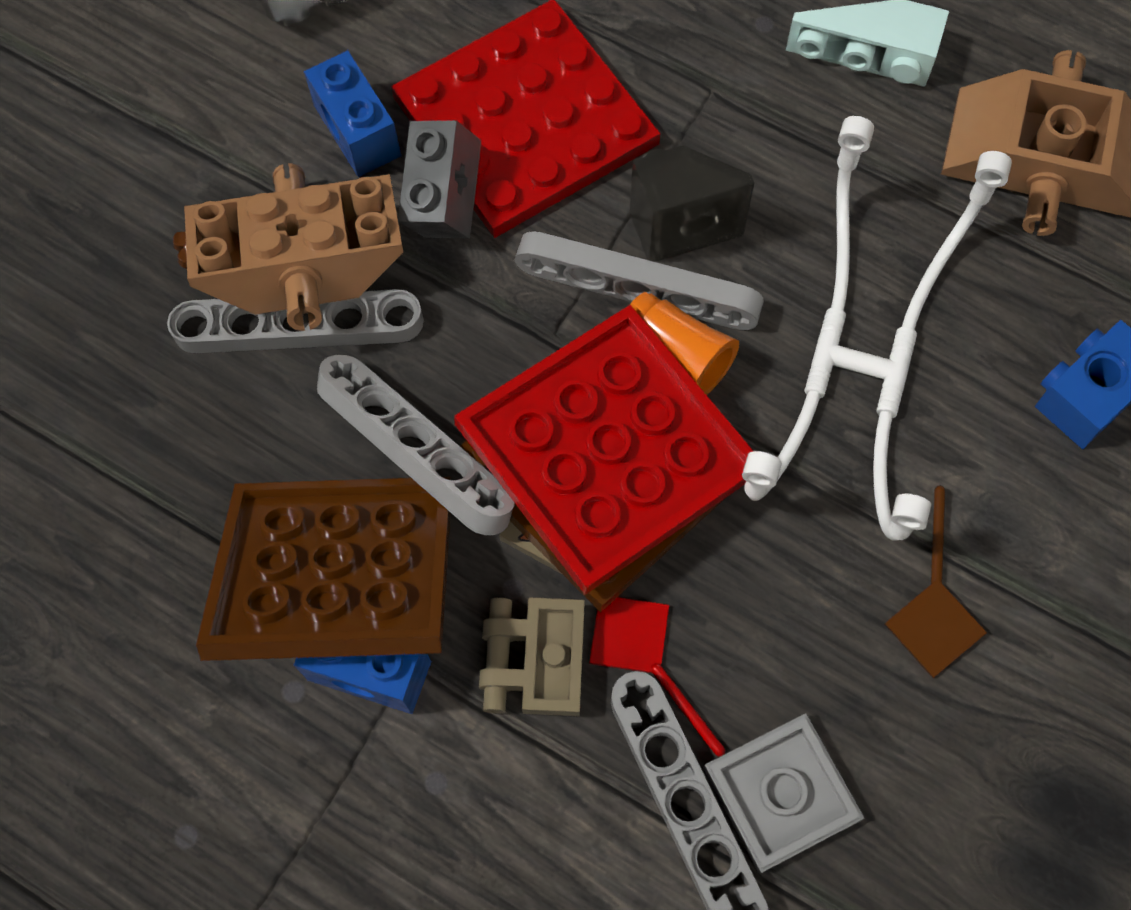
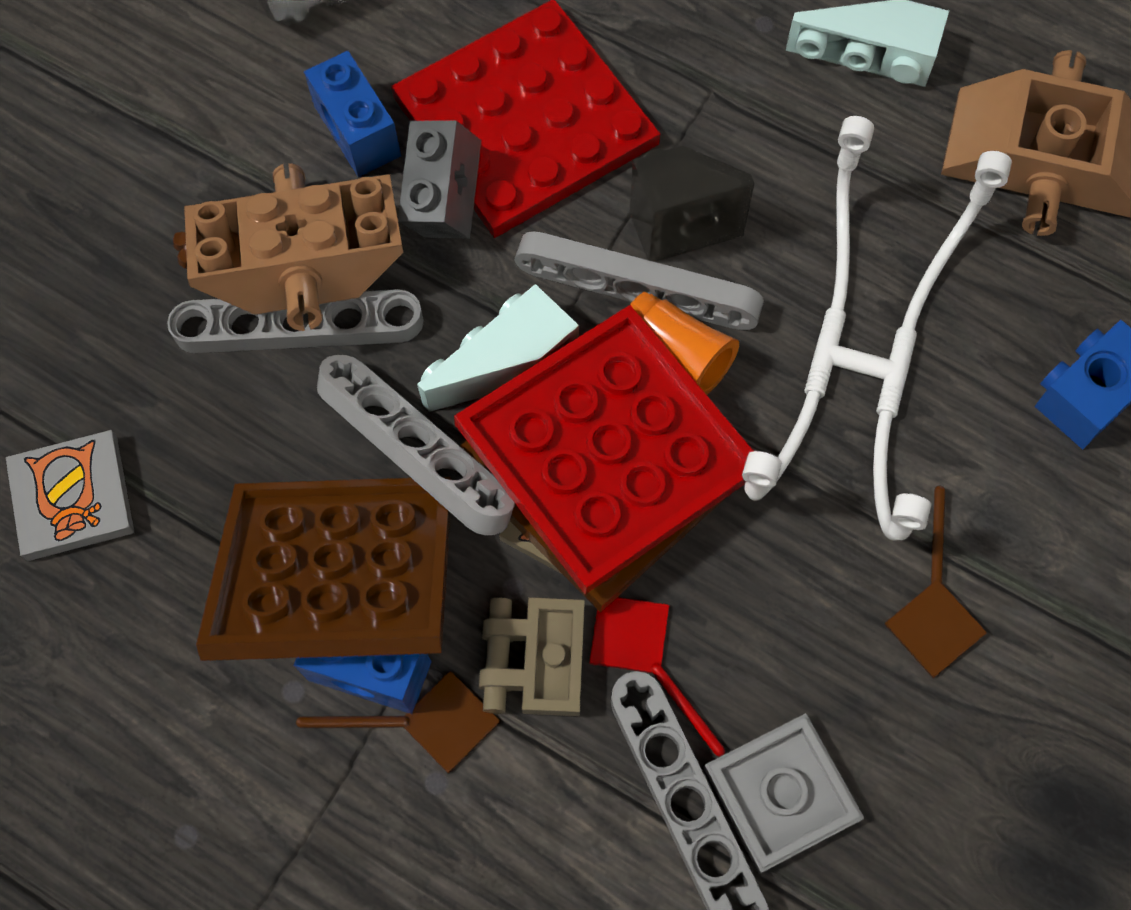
(69, 495): none -> light grey tile
(444, 722): none -> reddish brown piece
(492, 355): none -> light aqua slope

